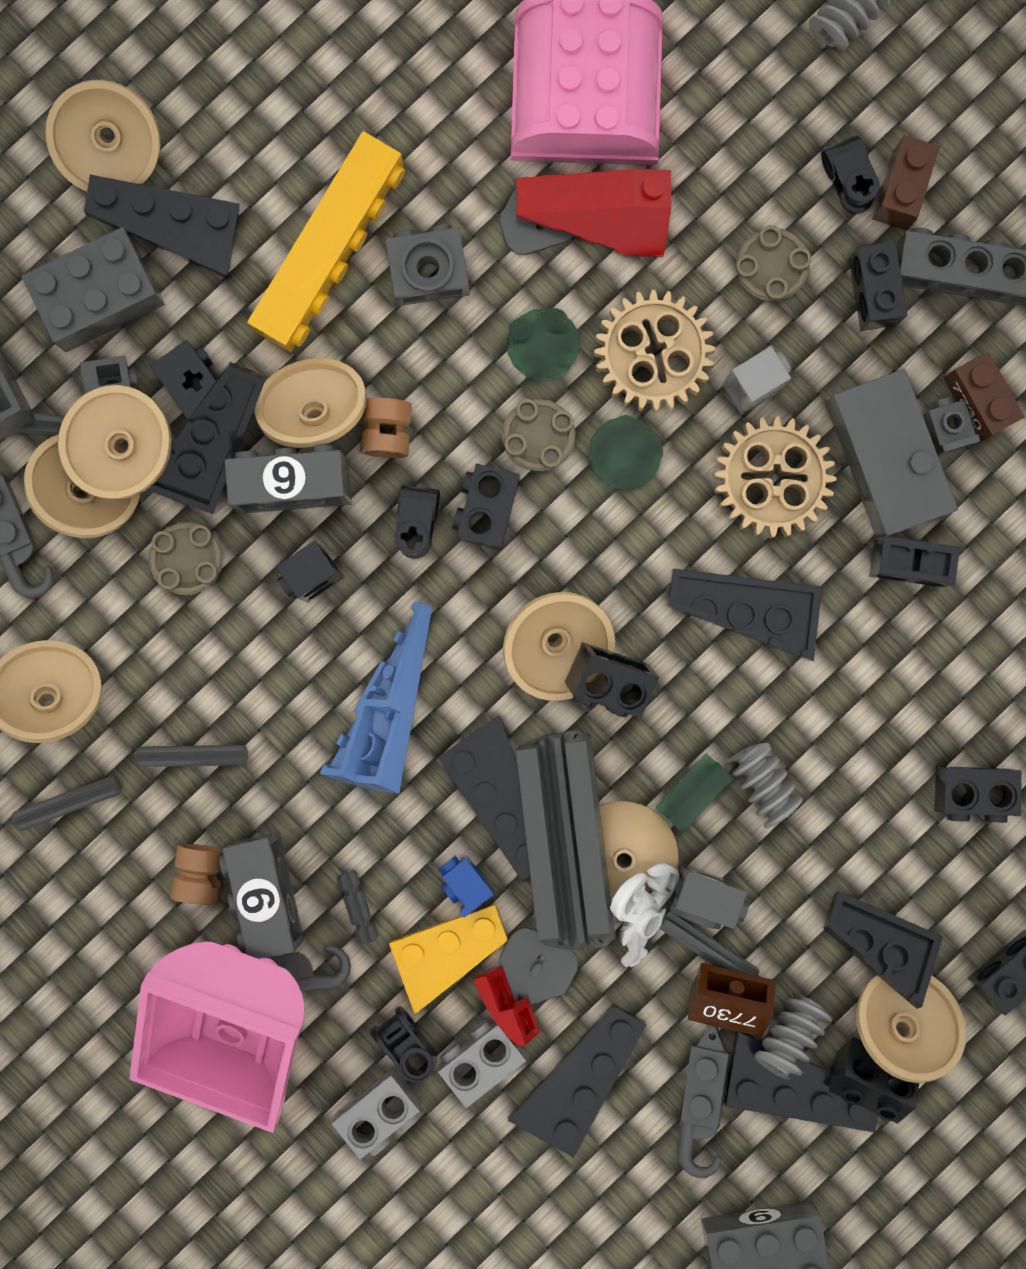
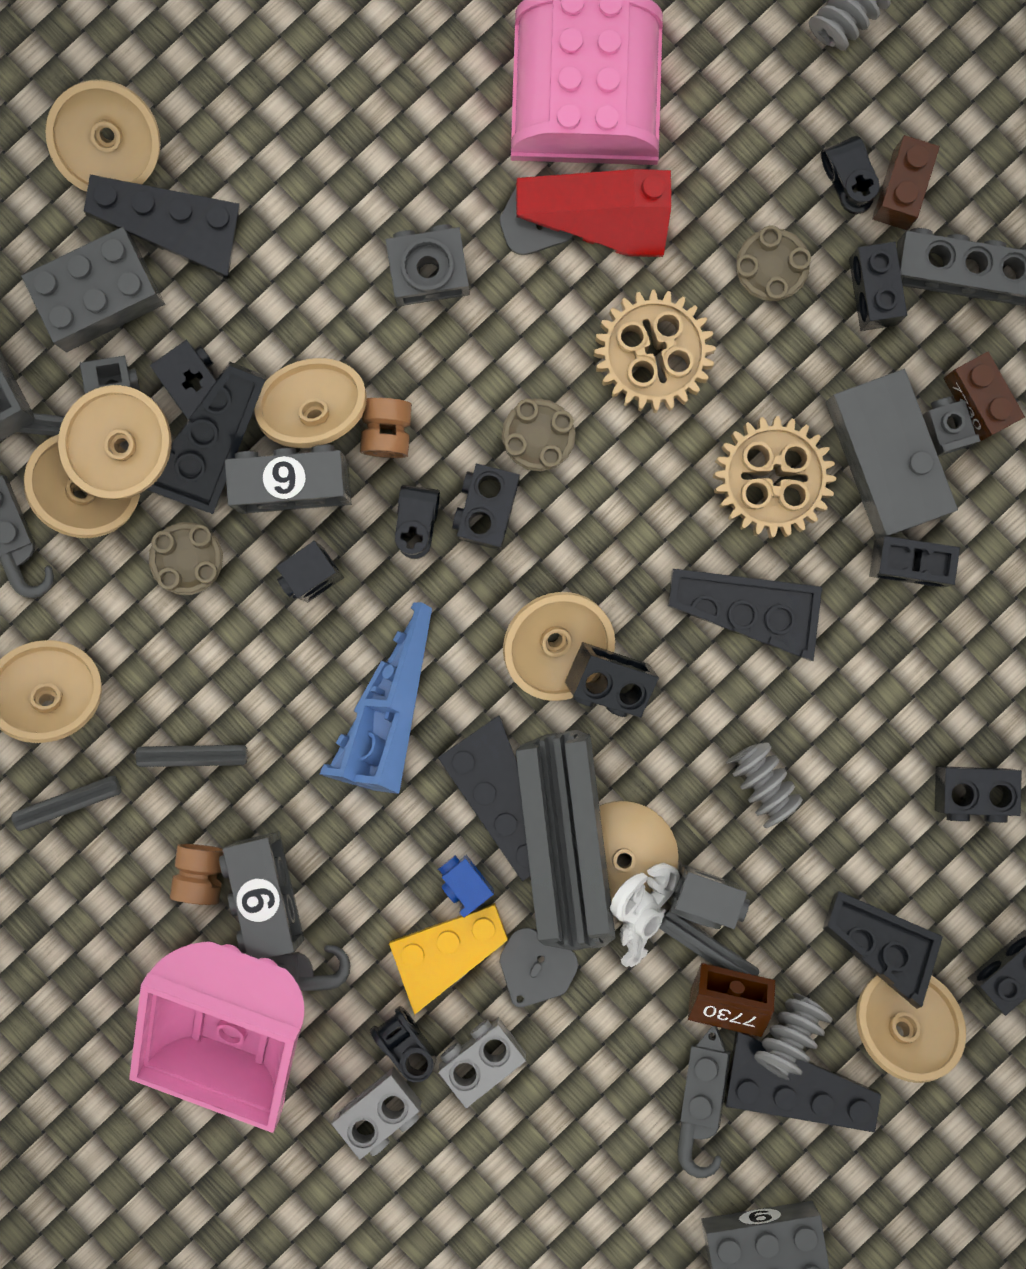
(327, 242): yellow brick -> none
(357, 907): dark grey axle -> none
(511, 1015): red slope -> none
(543, 343): clear green dish -> none
(575, 1090): black wing -> none
(625, 453): clear green dish -> none
(694, 792): clear green hinge -> none
(757, 379): light grey brick -> none
(866, 1084): black brick -> none

